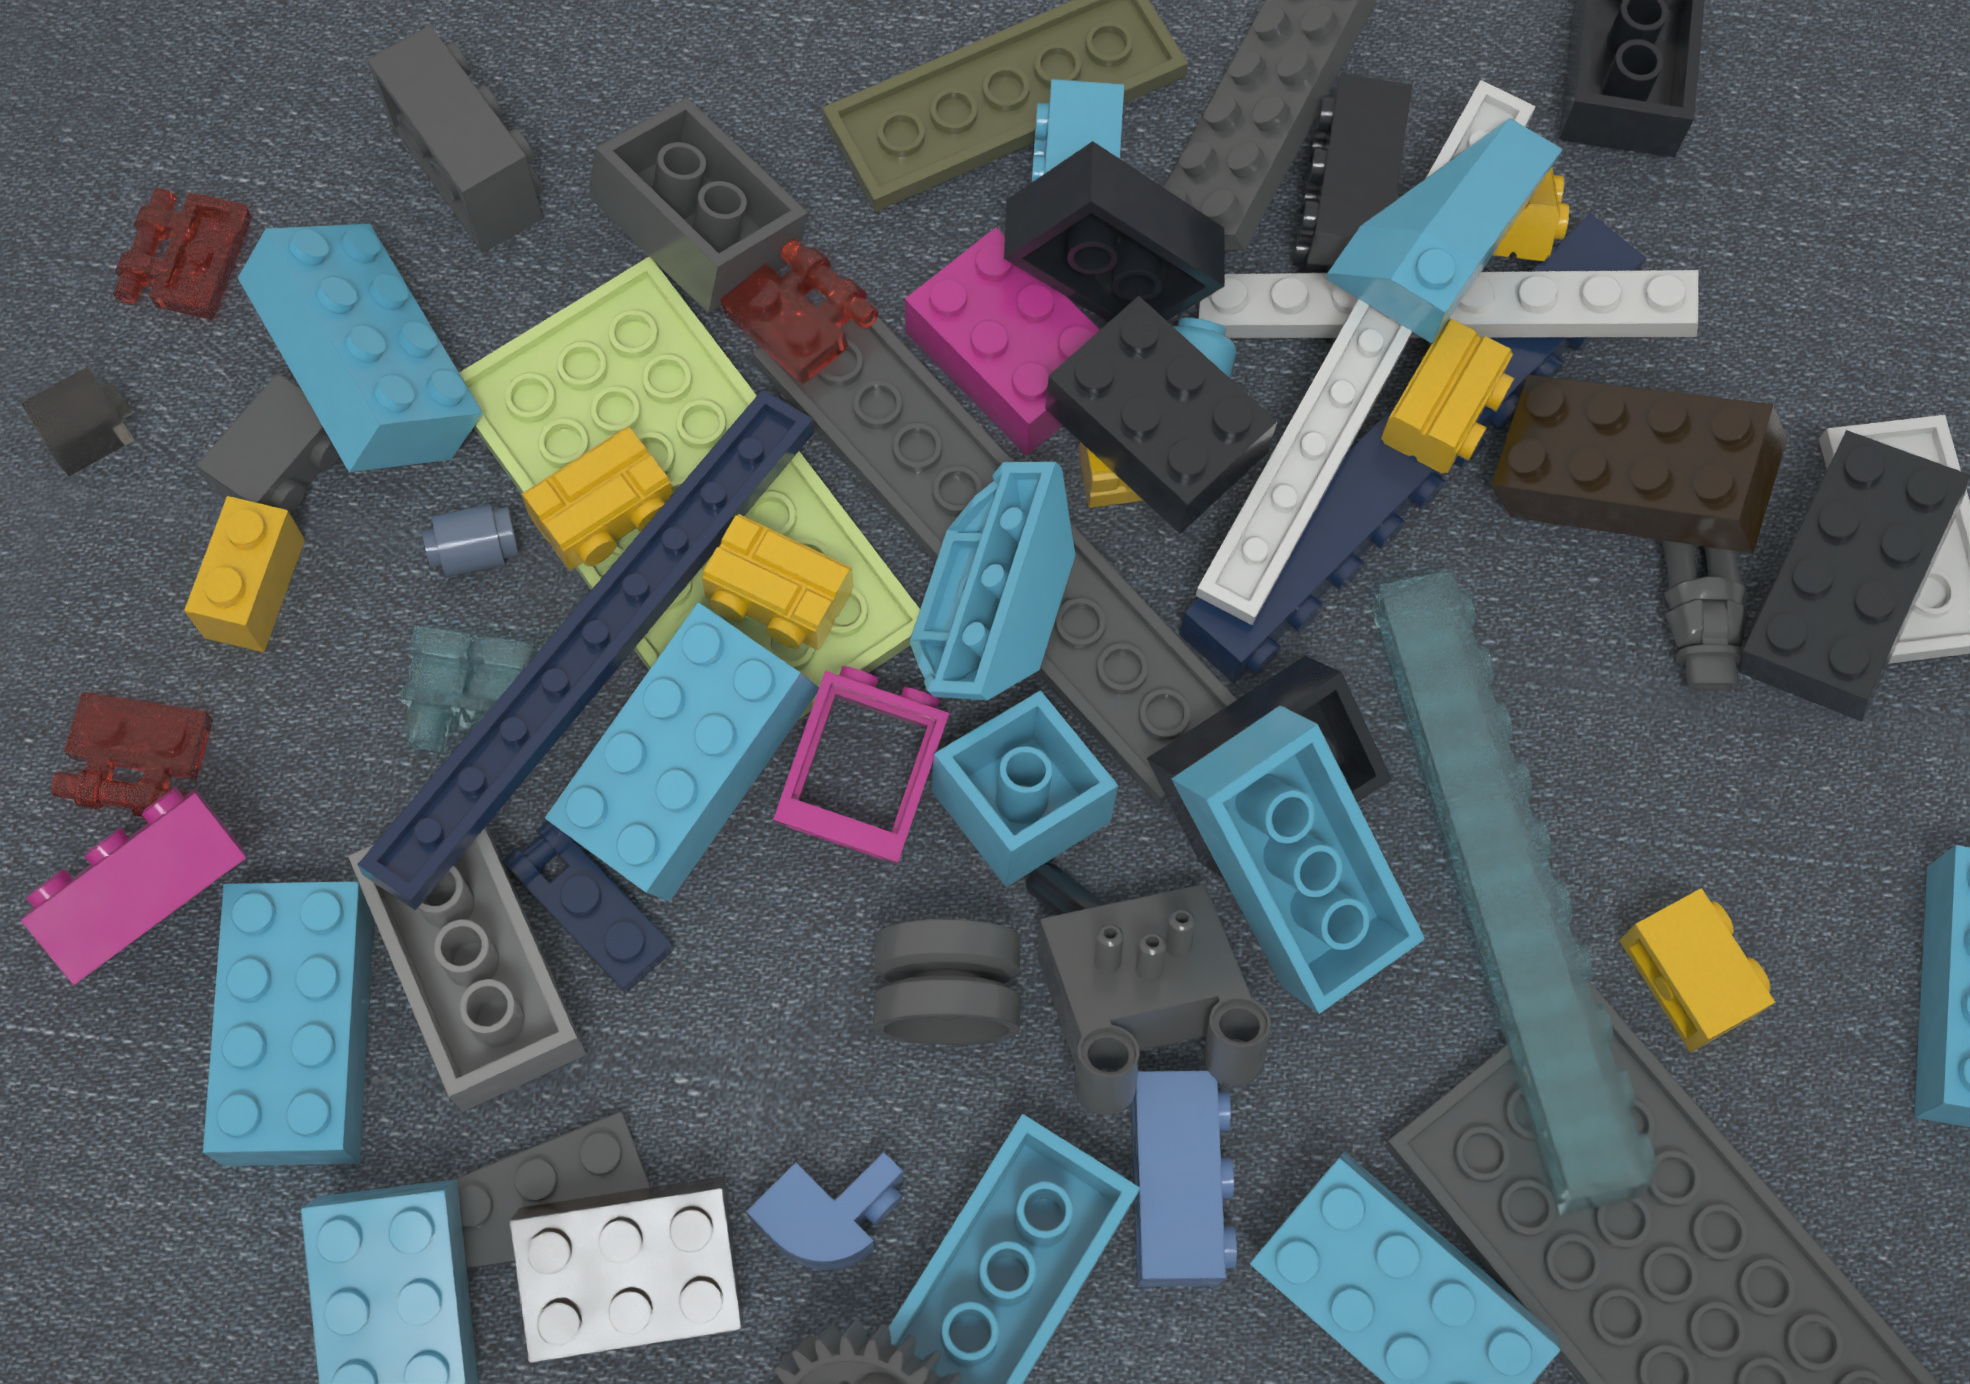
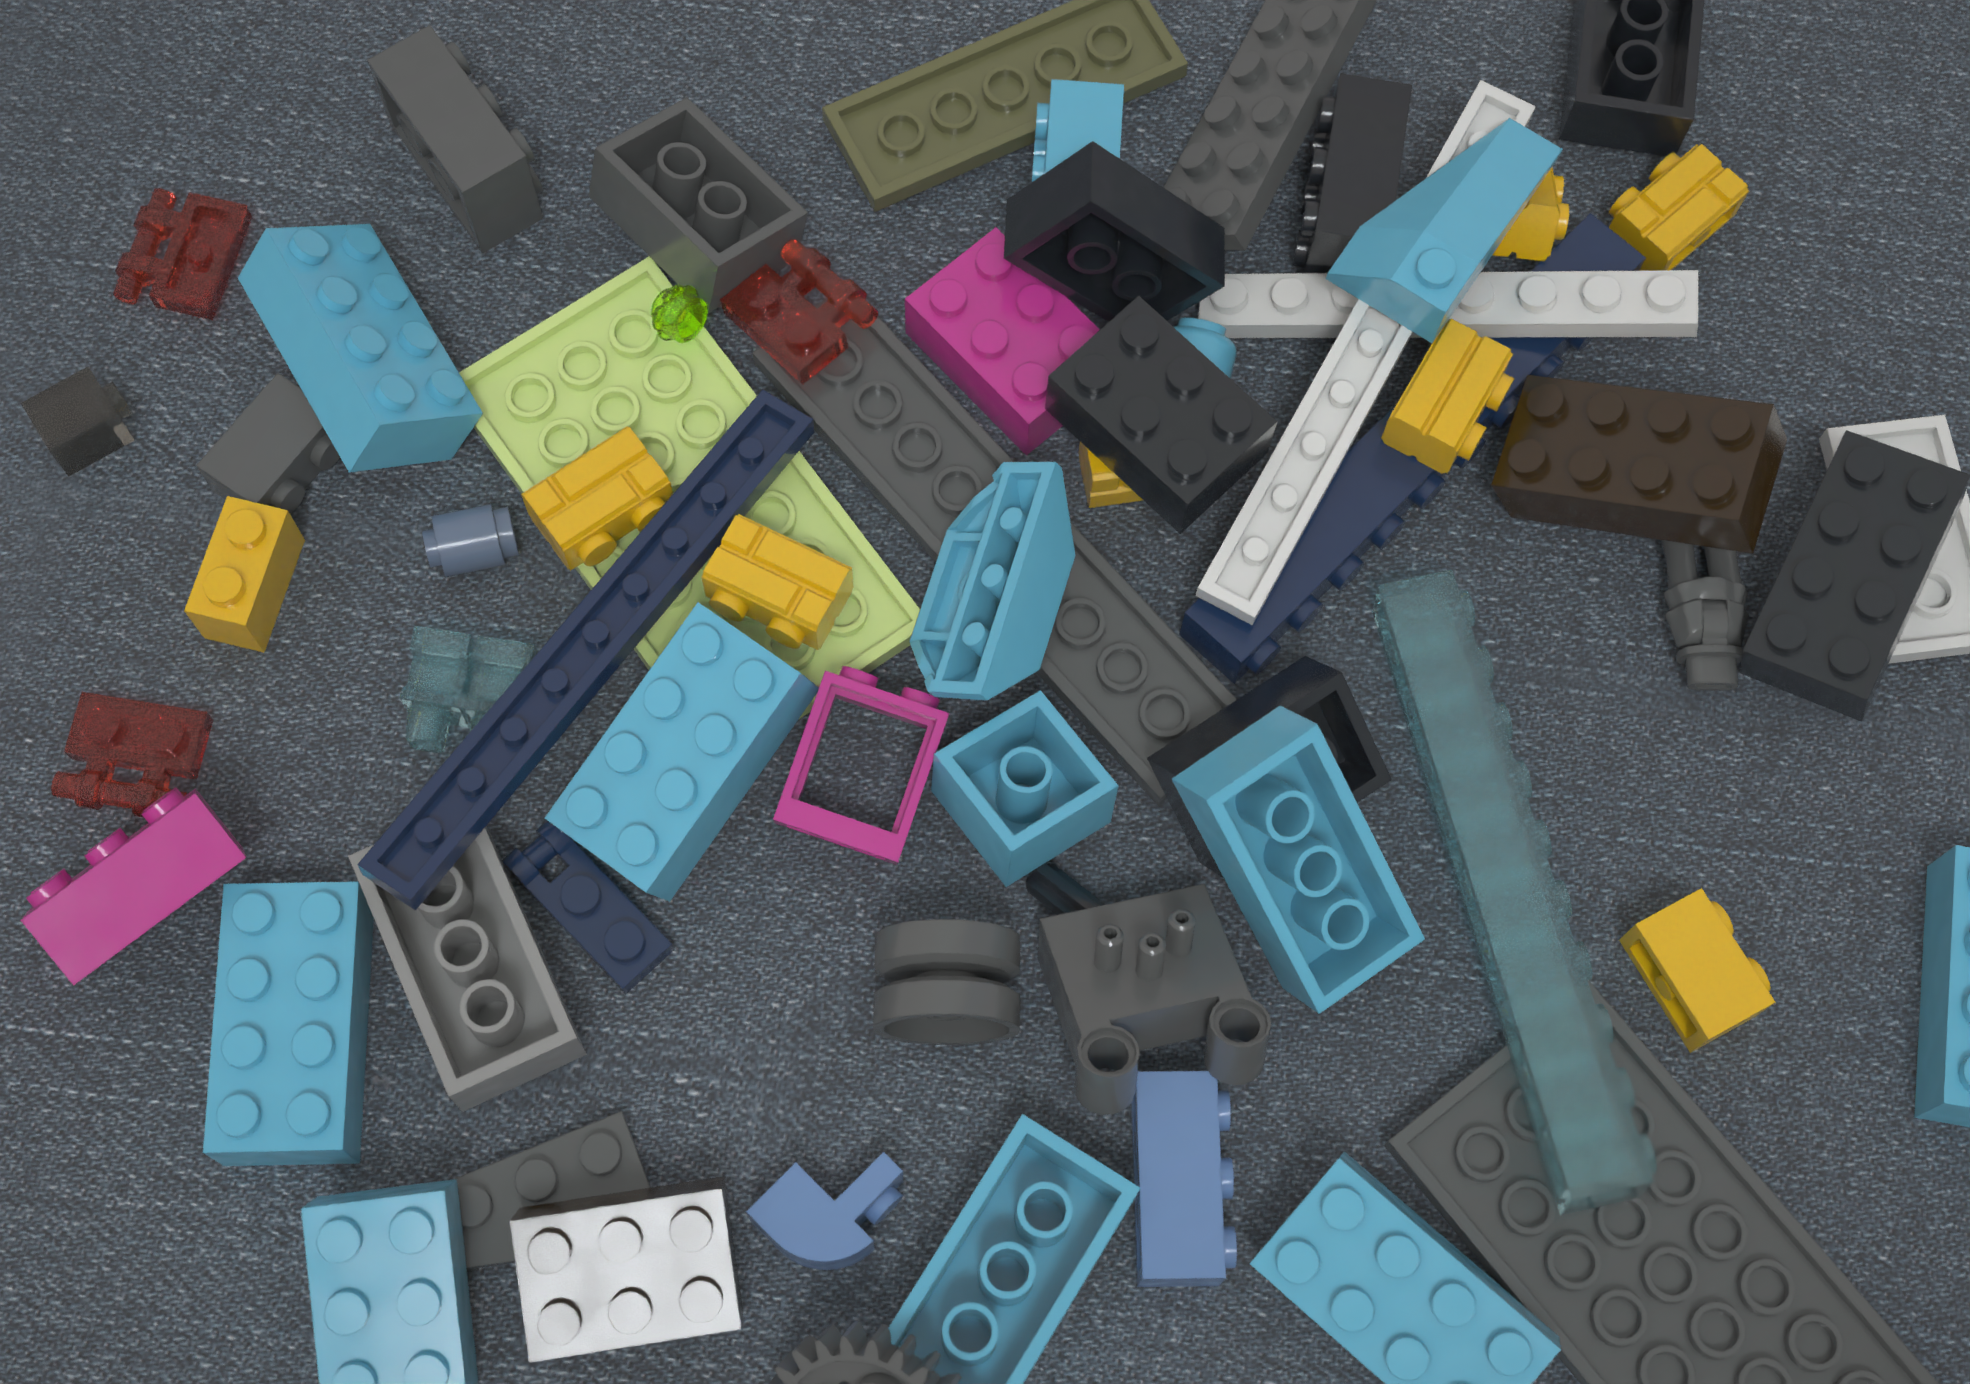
(678, 313): none -> clear neon green plate
(1679, 208): none -> yellow brick

